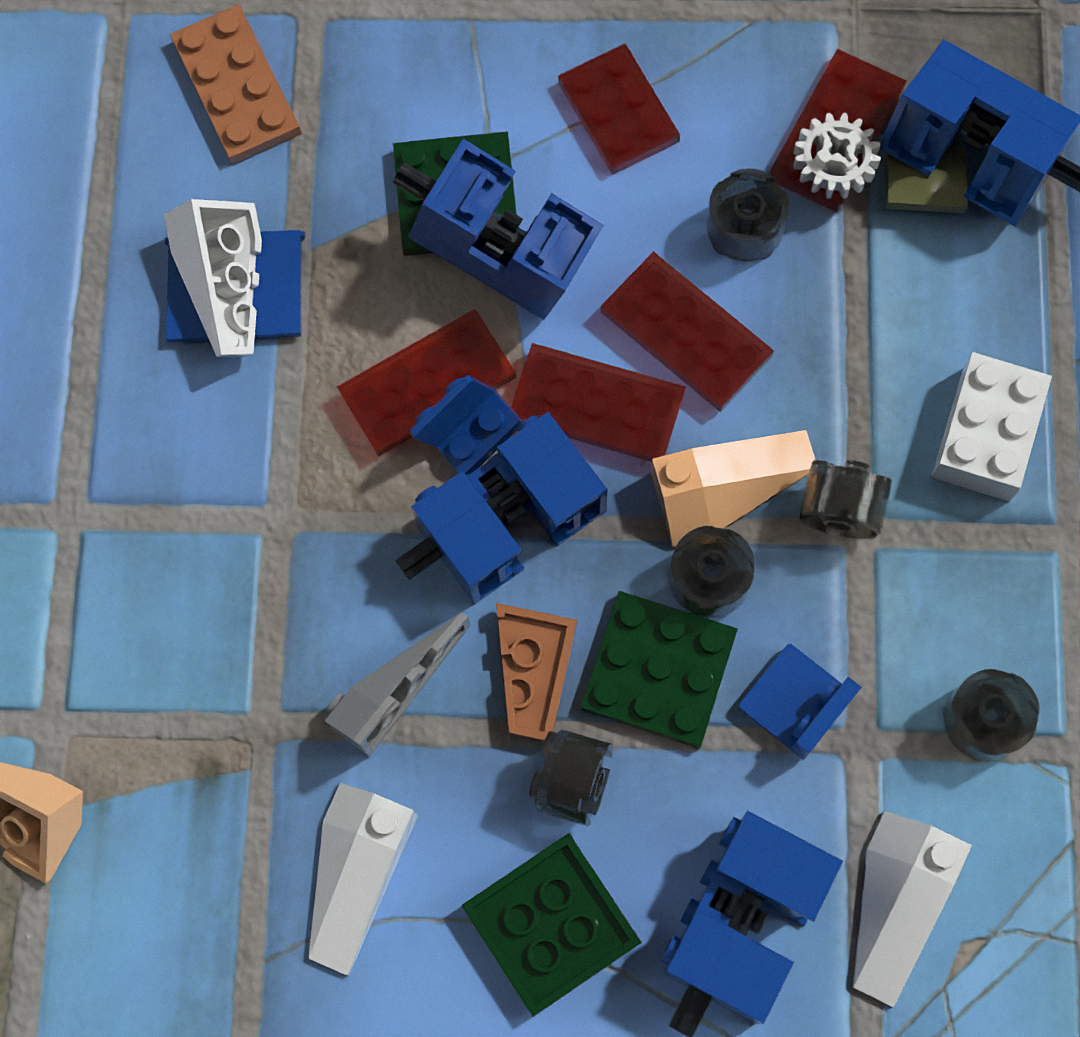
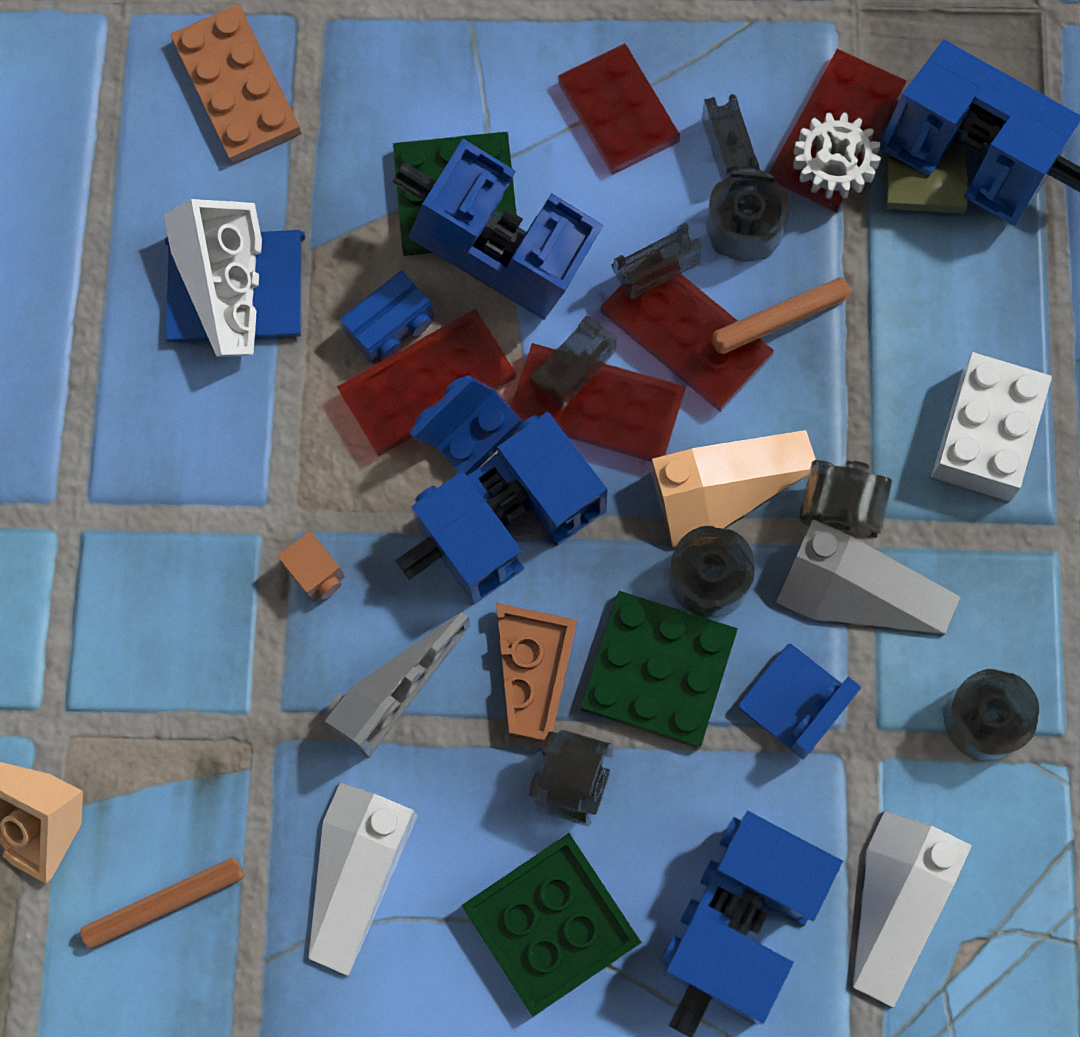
(161, 903): none -> nougat axle
(312, 567): none -> nougat brick
(388, 318): none -> blue brick
(575, 361): none -> clear smoke hinge
(658, 262): none -> clear smoke hinge
(728, 136): none -> clear smoke hinge
(780, 315): none -> nougat axle
(857, 585): none -> light grey wedge

